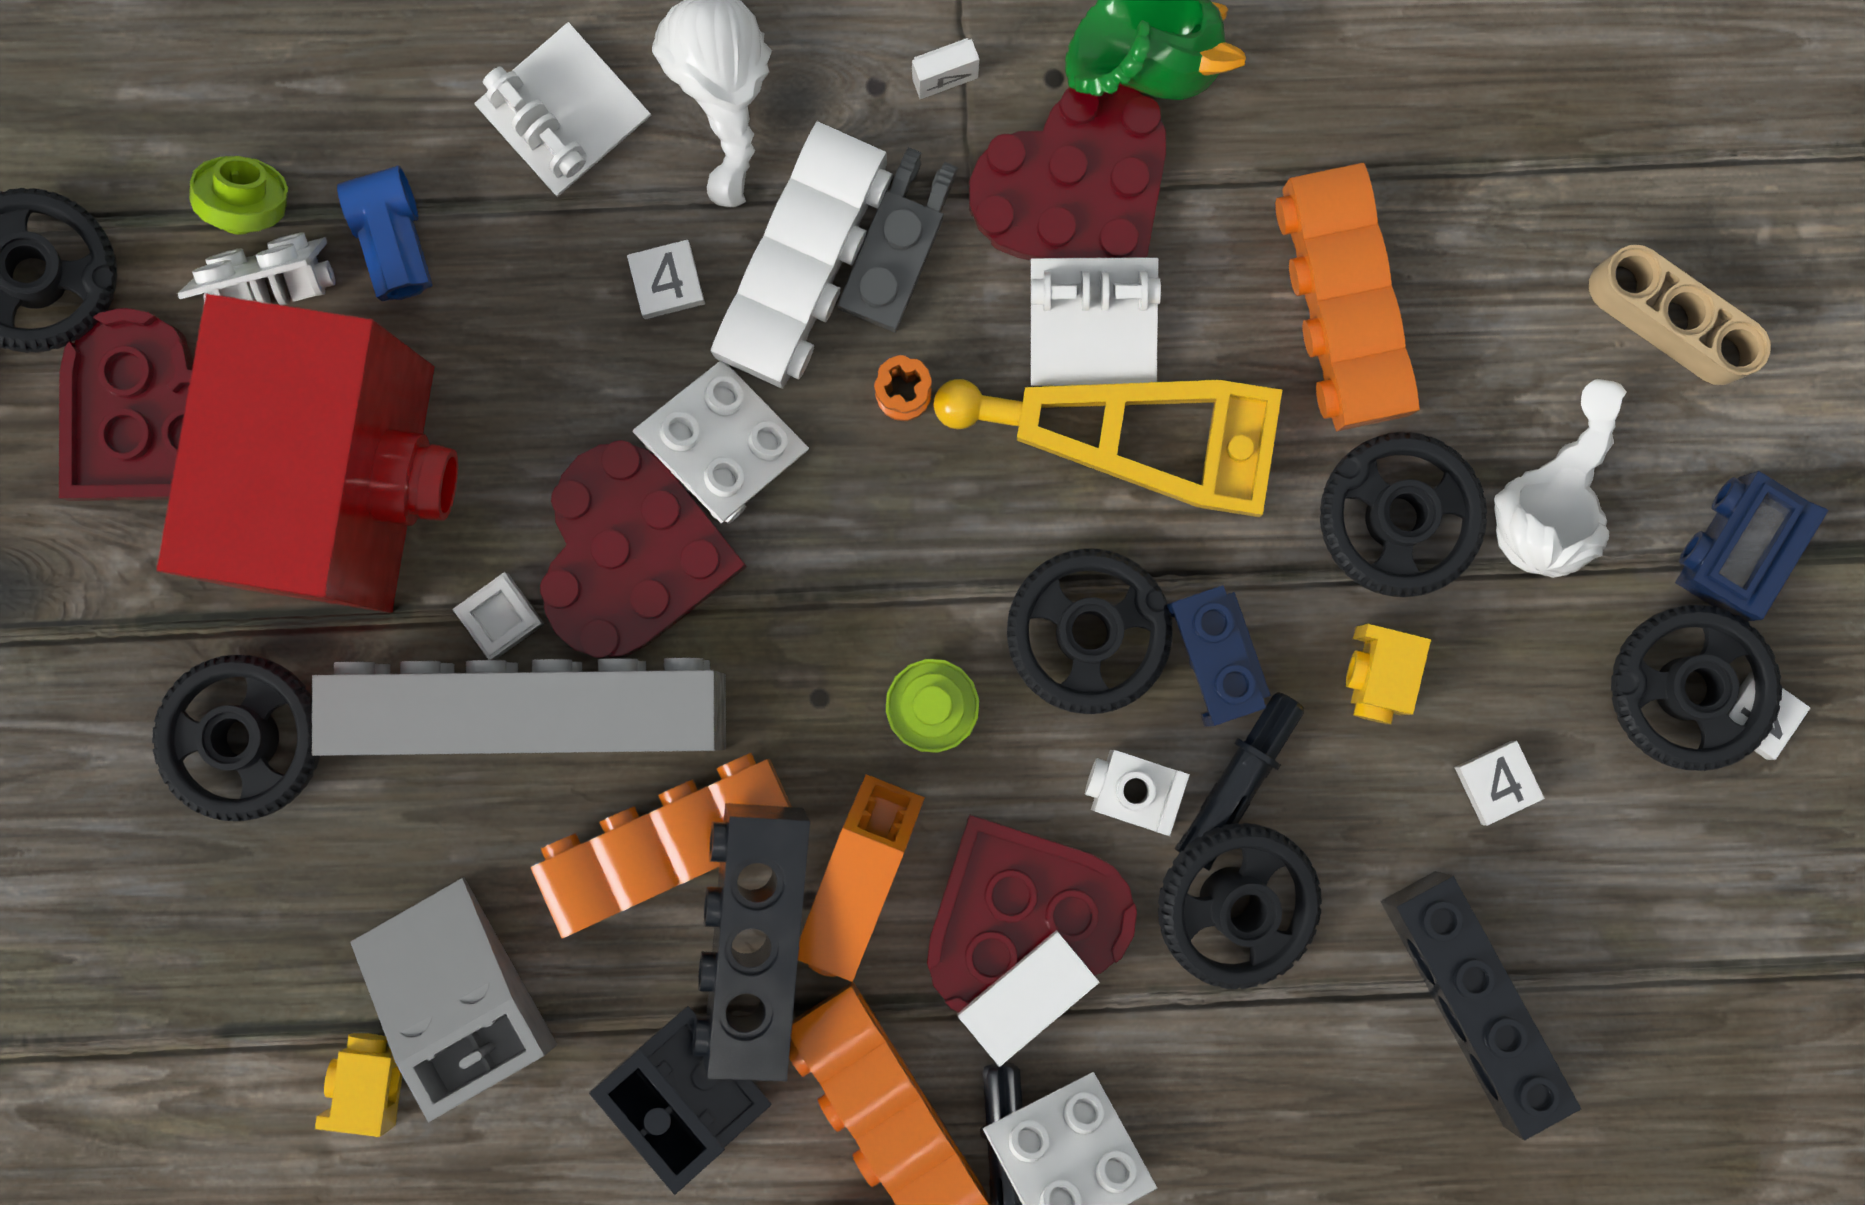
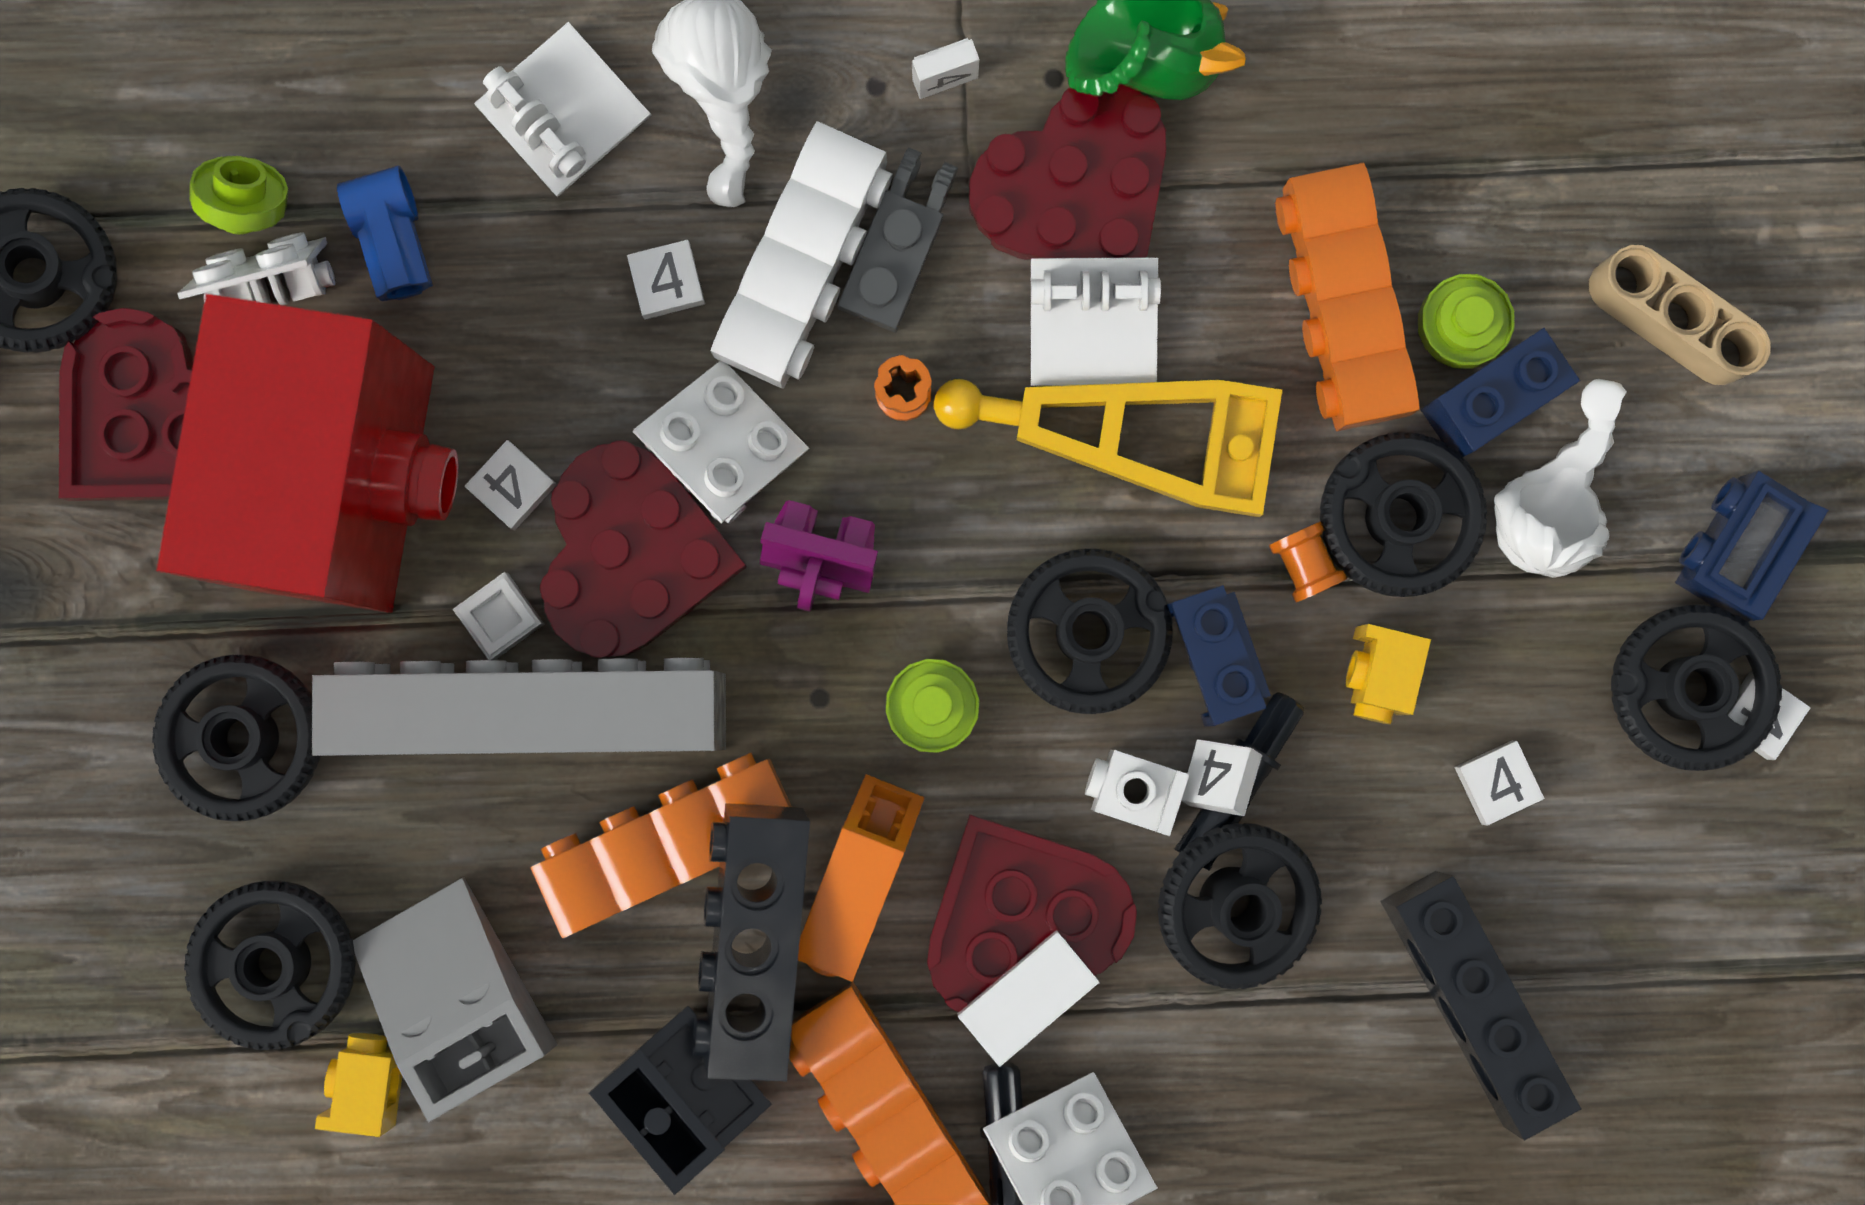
(295, 1015): none -> black wheel
(510, 485): none -> white tile
(816, 562): none -> magenta hips
(1221, 777): none -> white tile
(1308, 562): none -> orange bush
(1466, 321): none -> lime plate
(1501, 394): none -> dark blue brick

